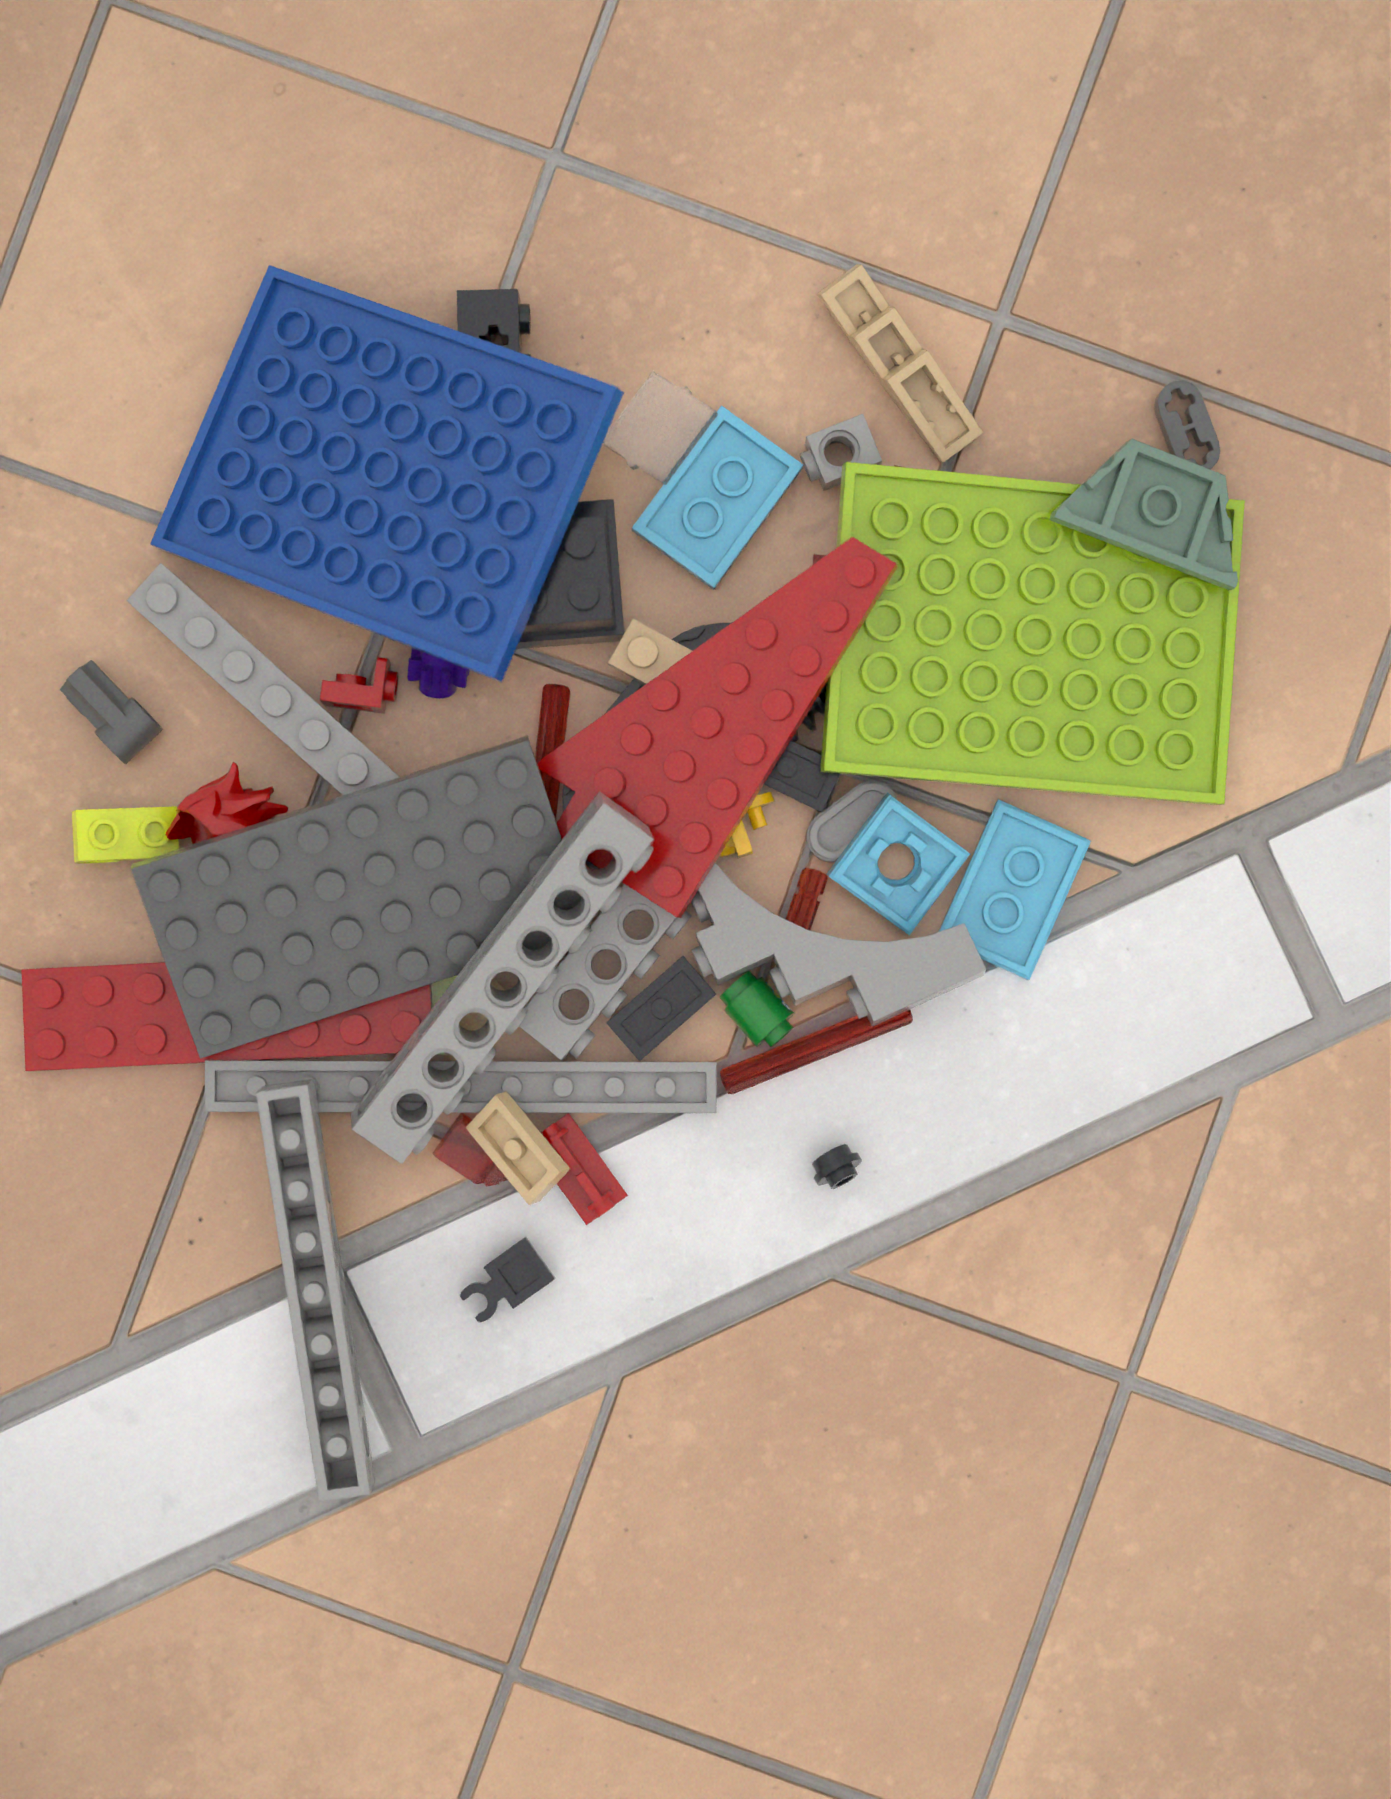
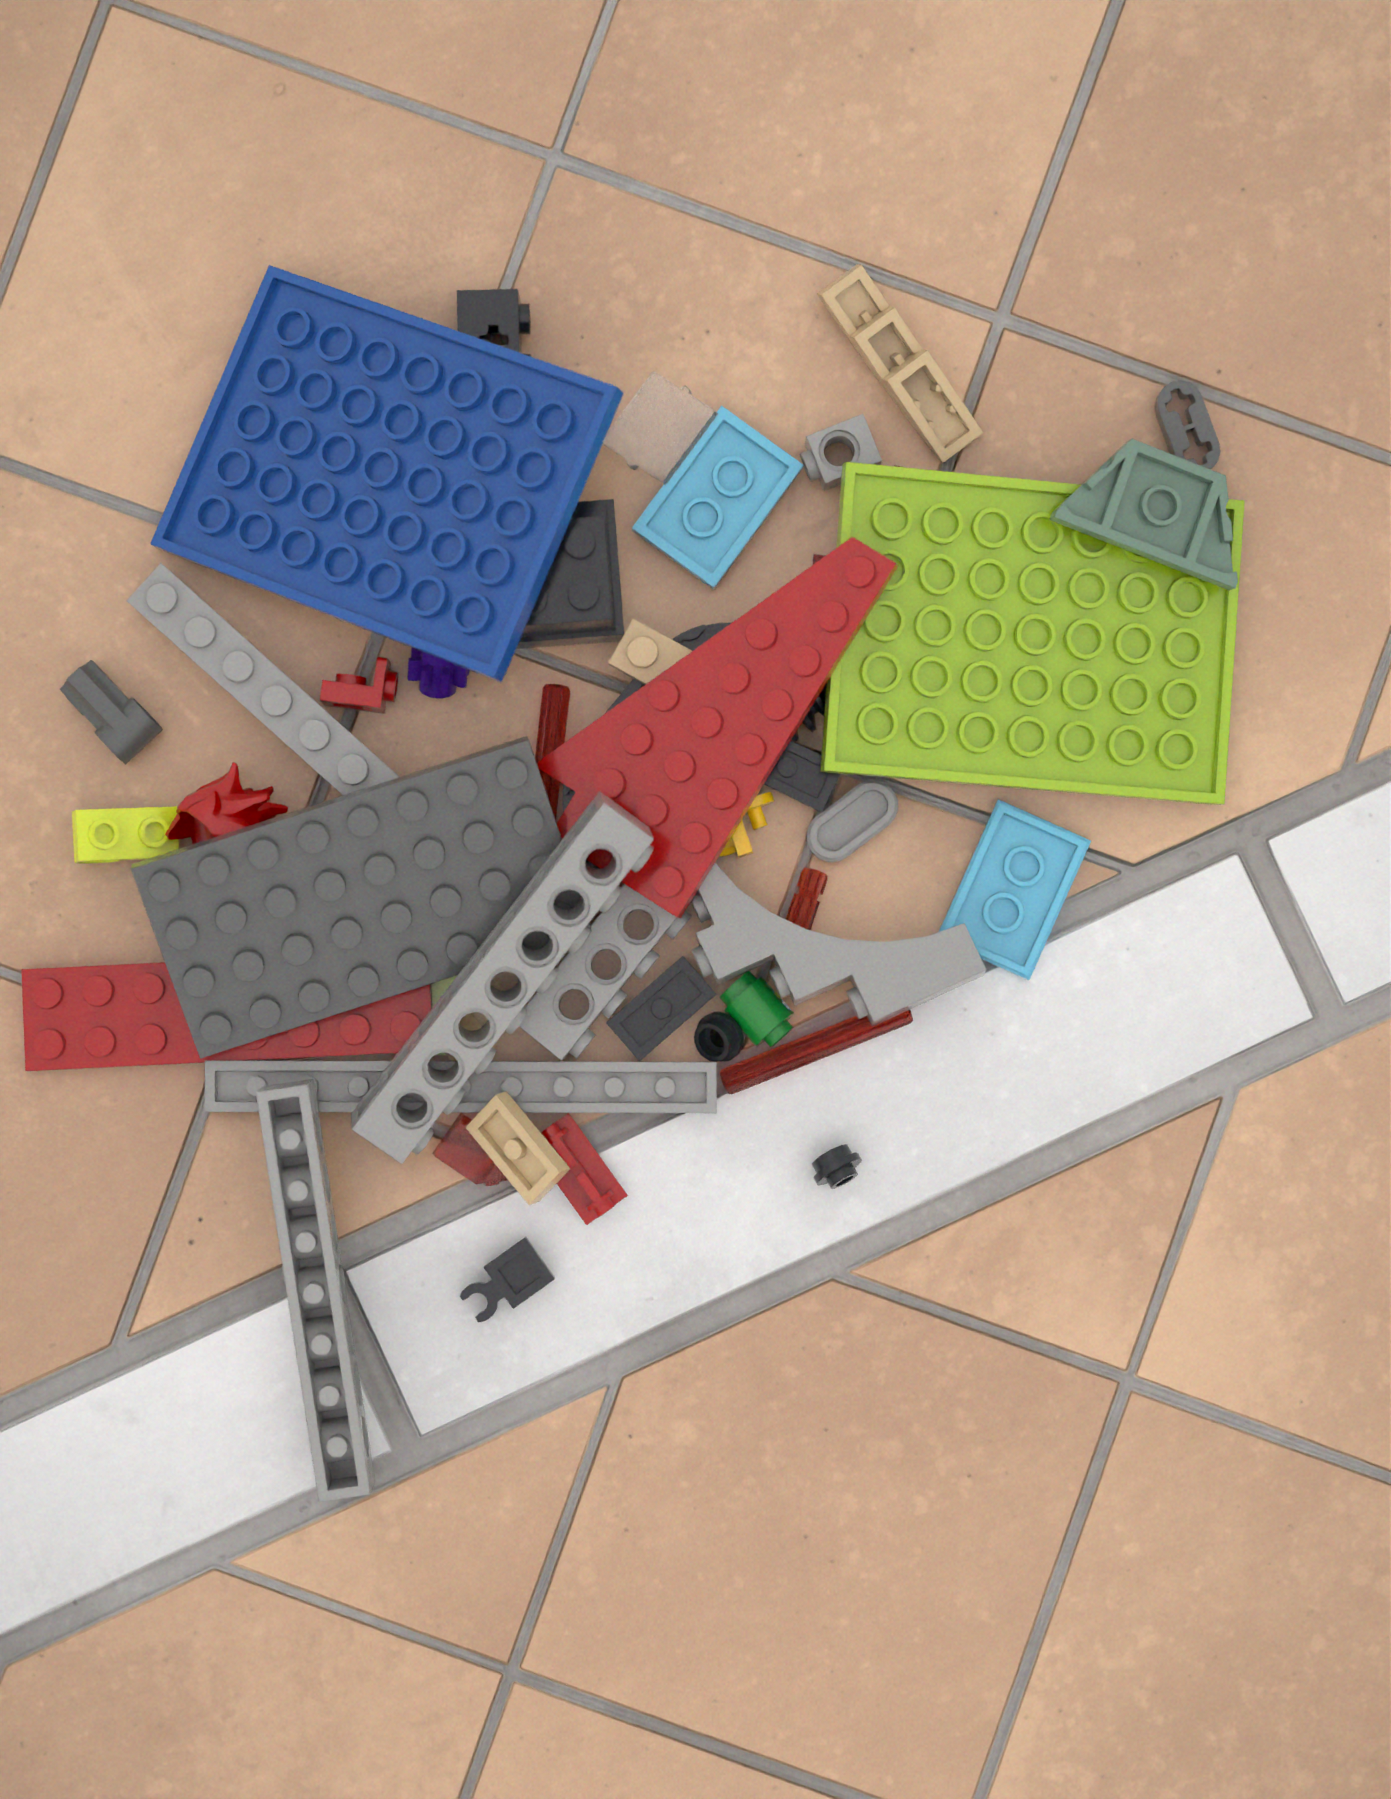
(718, 1037): none -> black plate
(908, 898): medium azure piece -> none

